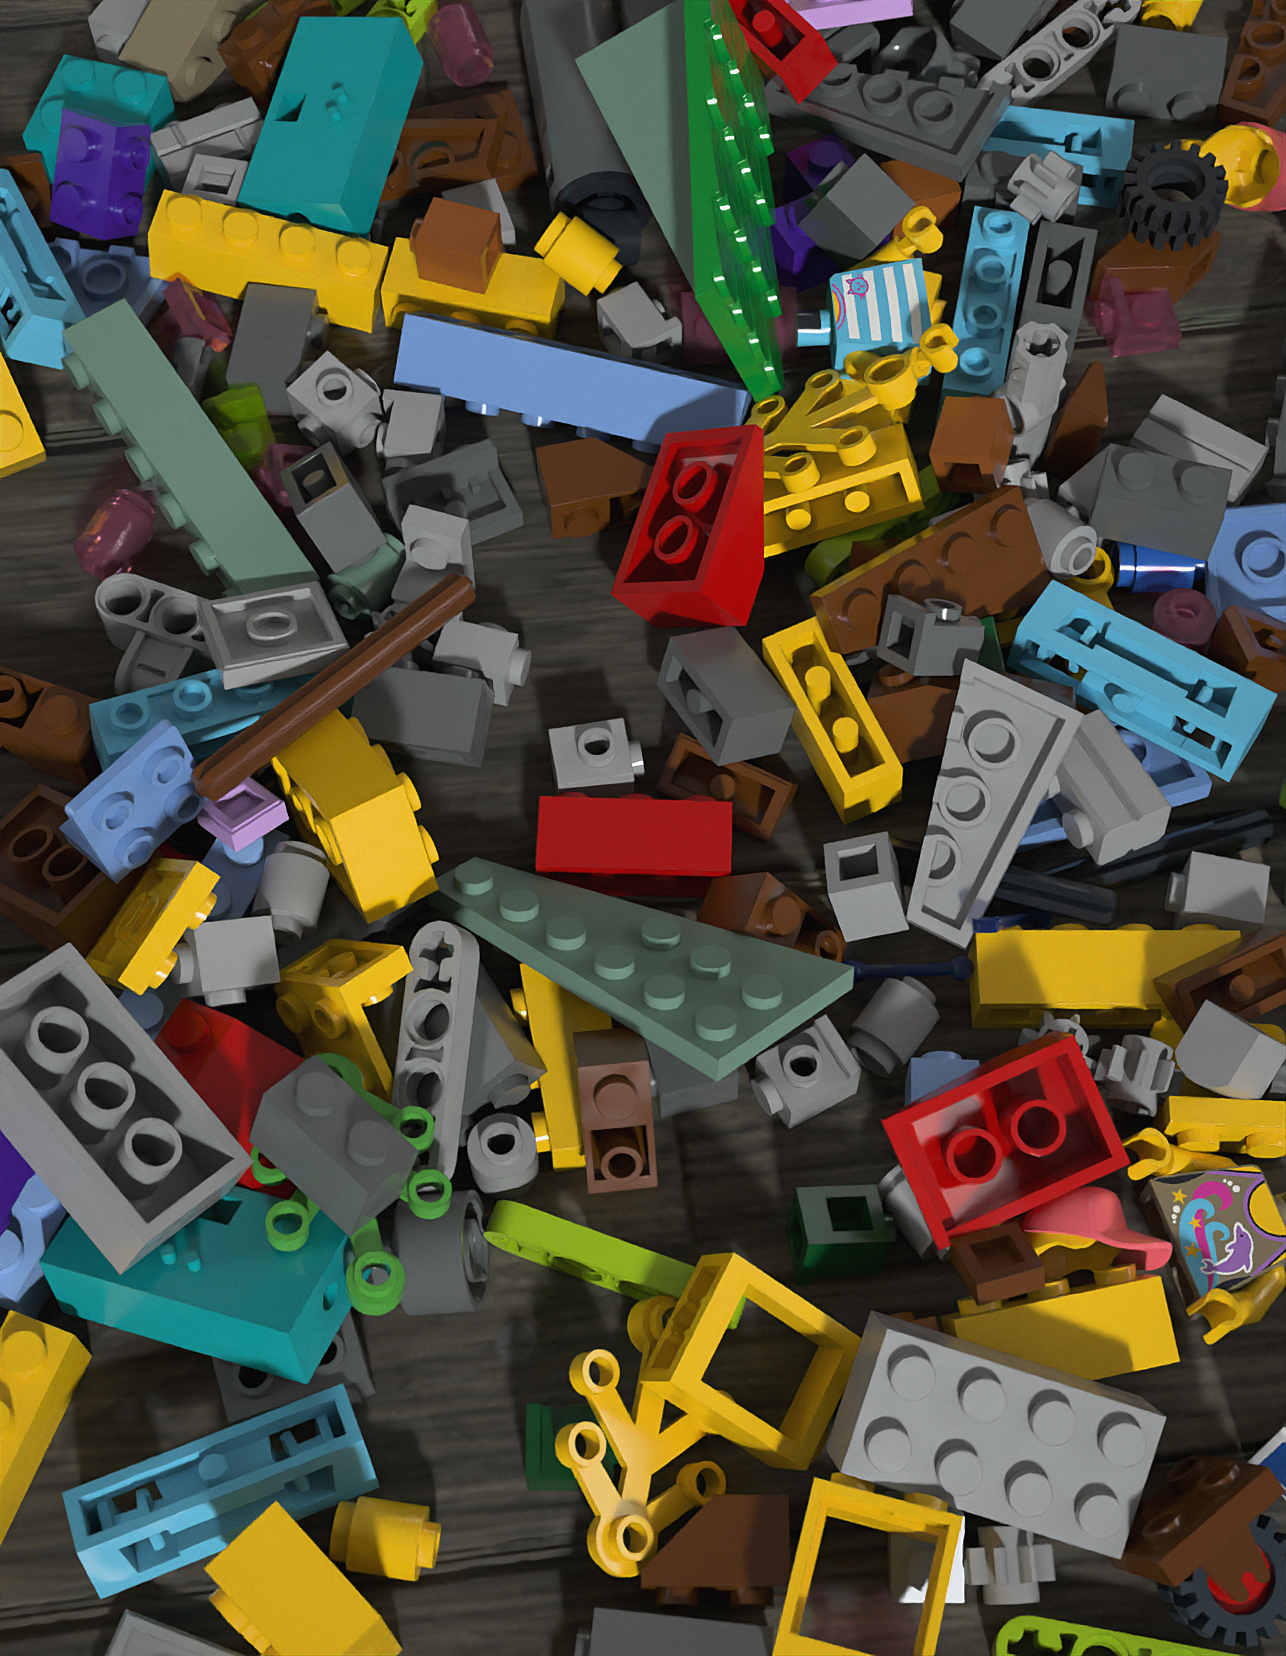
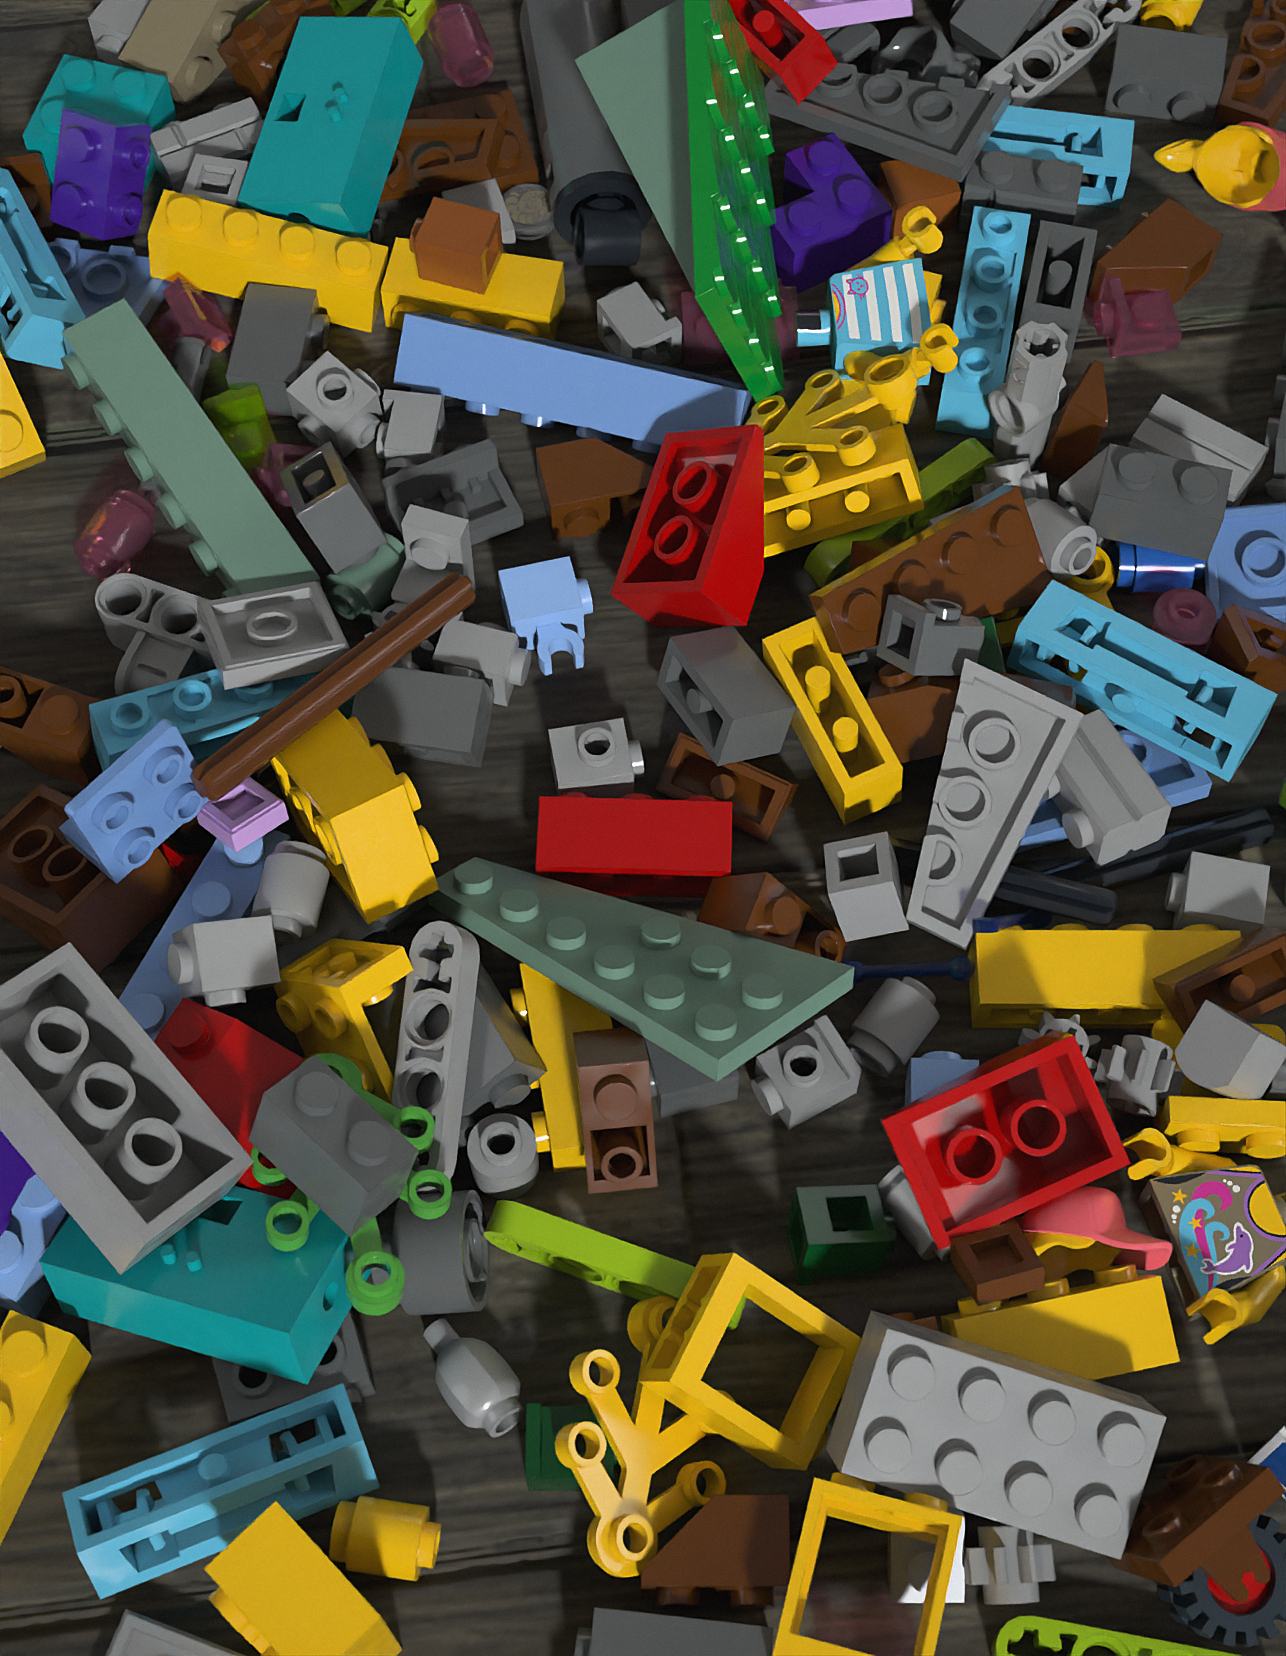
(141, 935): yellow plate -> none
(475, 1380): none -> light grey plant
(529, 211): none -> clear tile
(546, 608): none -> light blue brick
(579, 254): yellow brick -> none
(854, 211): dark grey brick -> none
(971, 444): dark orange brick -> none
(1043, 187): light grey gear -> none
(1177, 171): black tyre -> none

